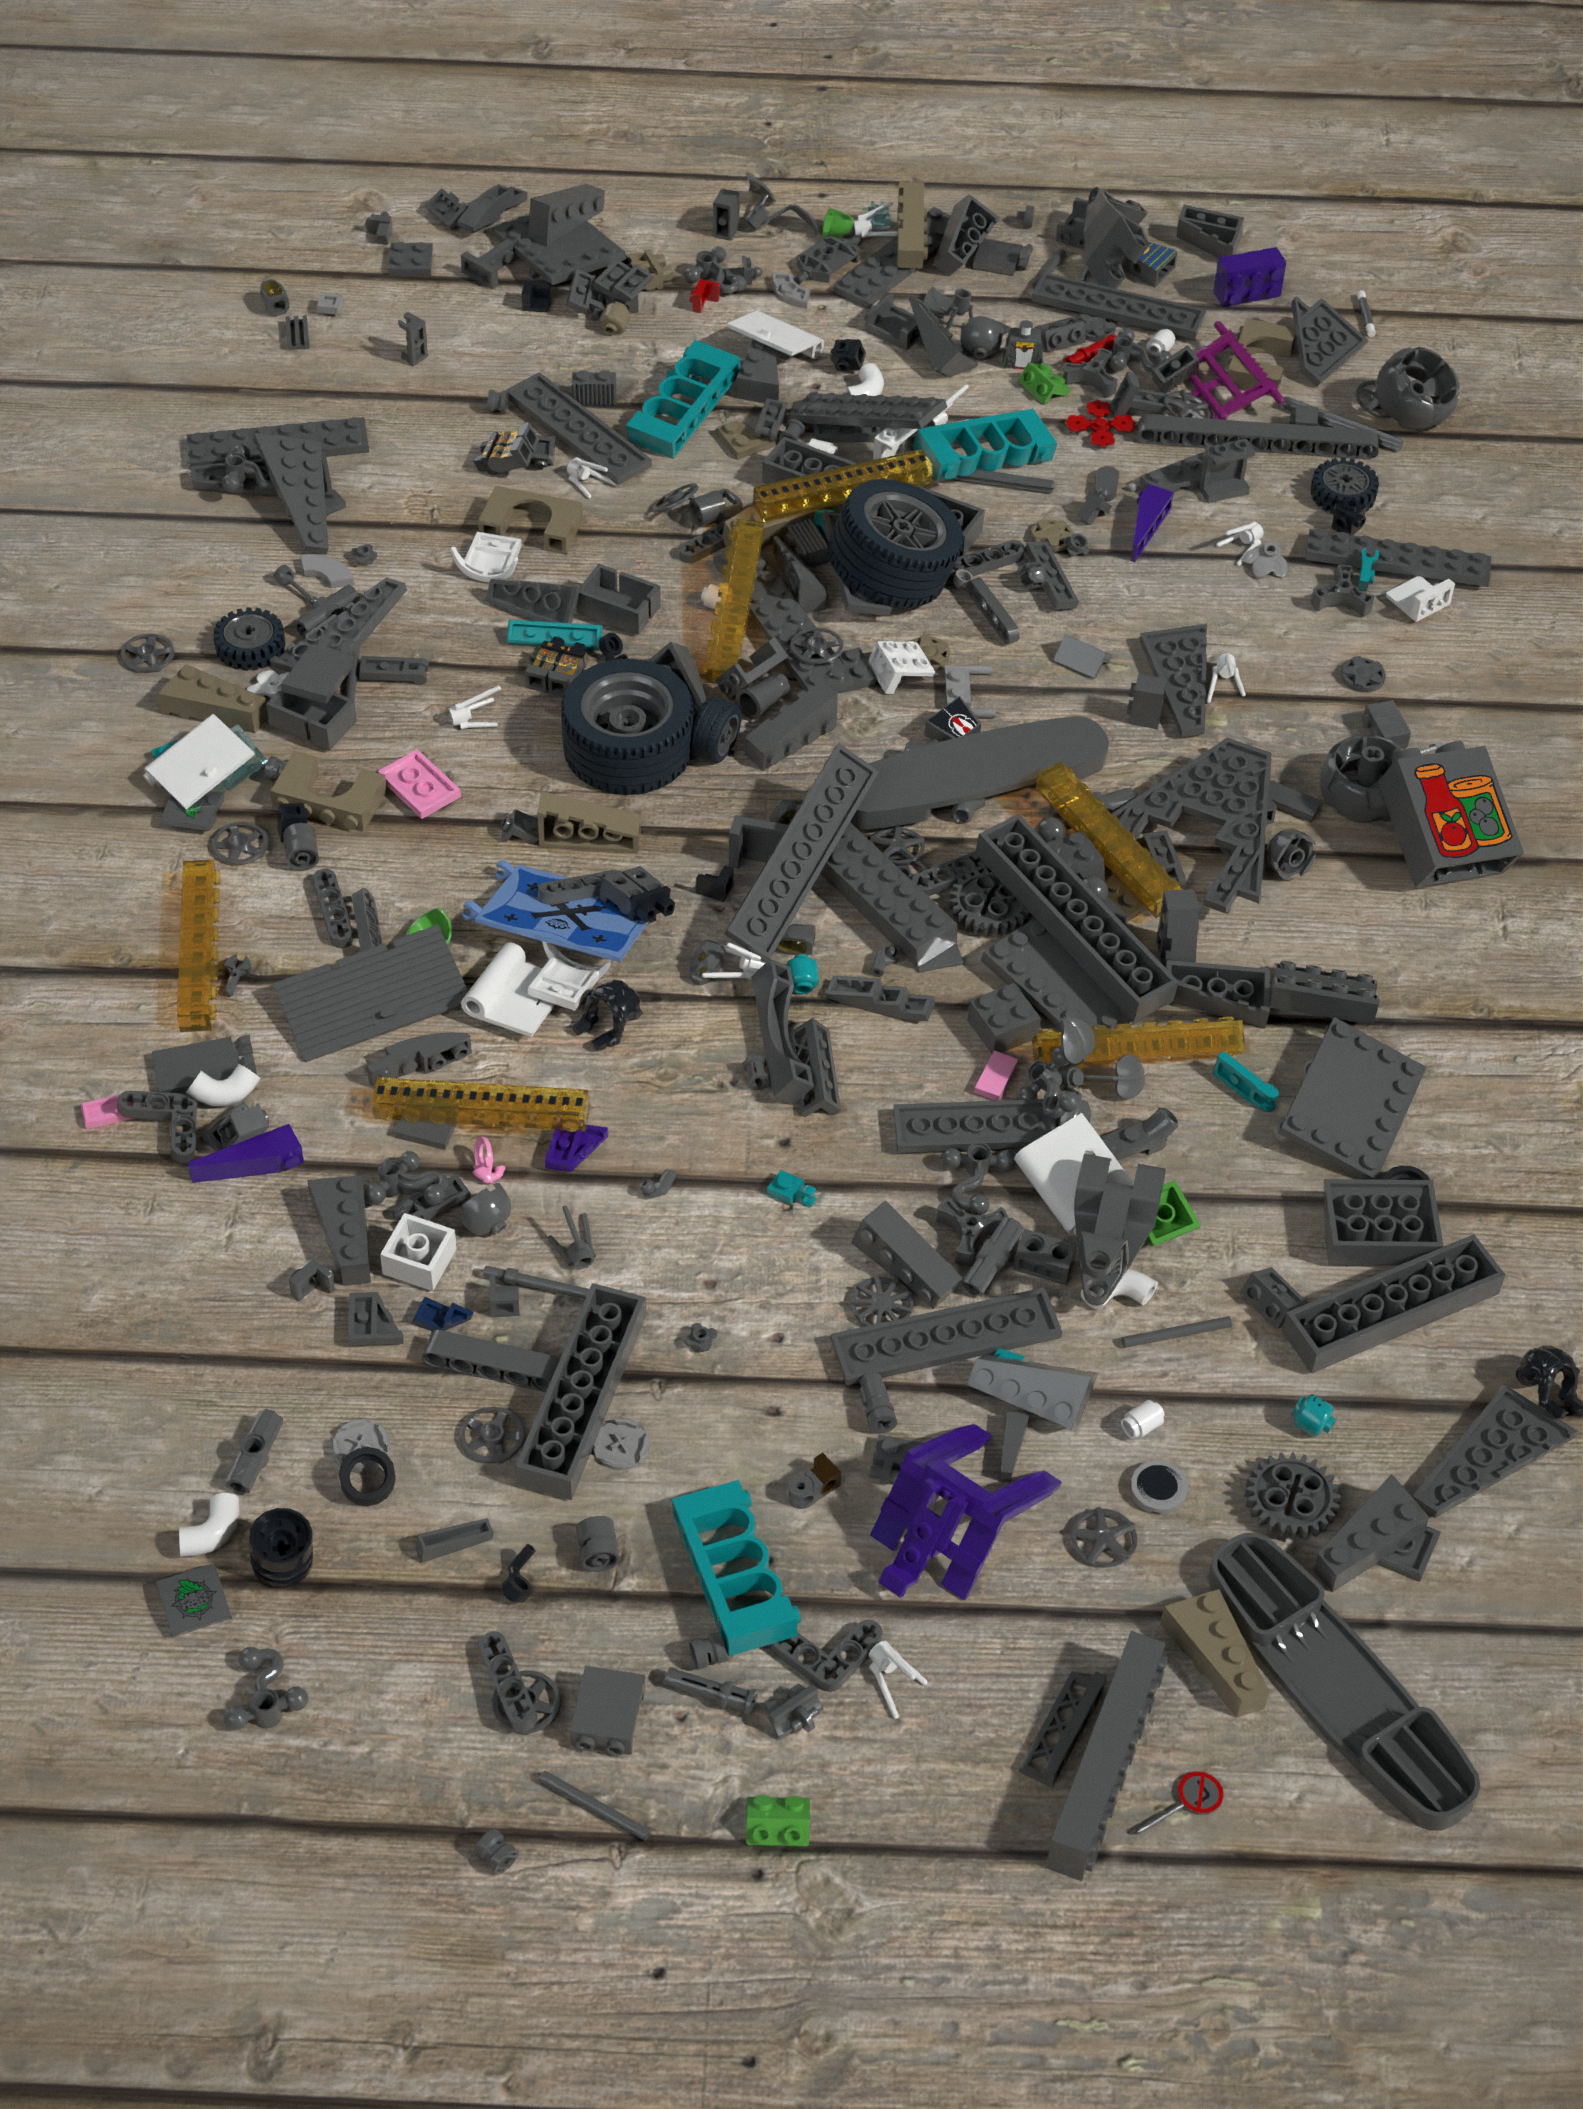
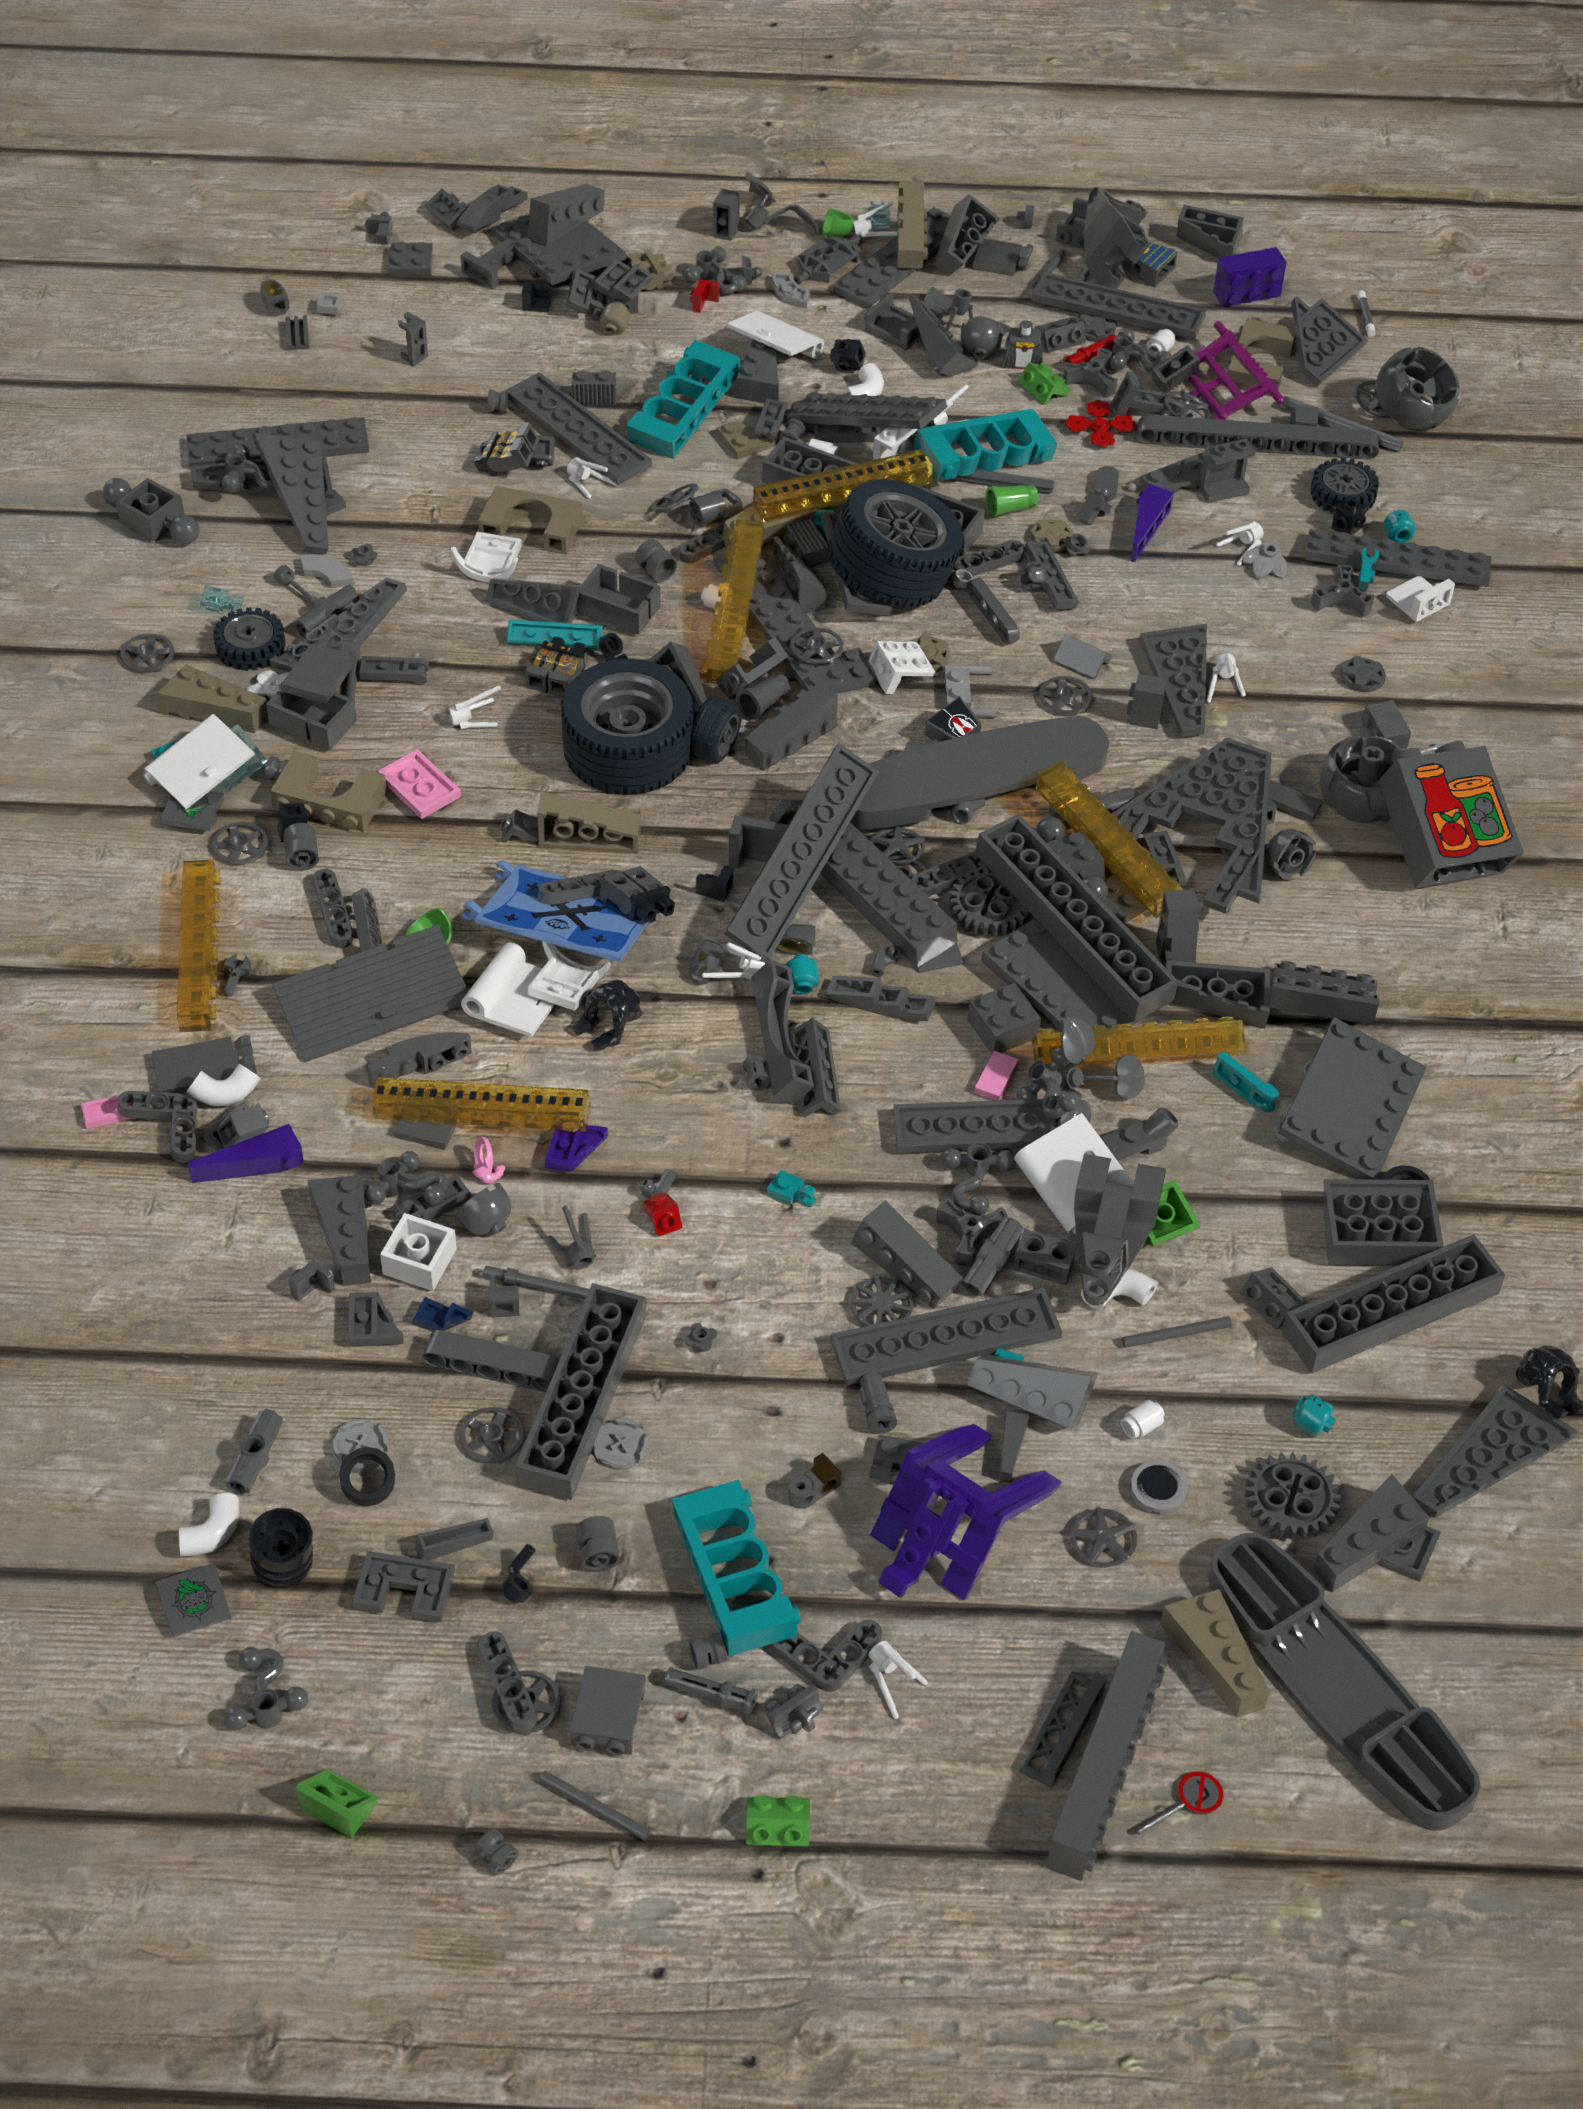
(151, 510): none -> dark grey brick
(218, 599): none -> clear light blue plate
(336, 1801): none -> bright green slope
(428, 1578): none -> dark grey plate
(656, 560): none -> dark grey wheel
(664, 1213): none -> red bracket
(1010, 499): none -> bright green plant
(1065, 695): none -> flat silver wheel
(1399, 526): none -> teal head

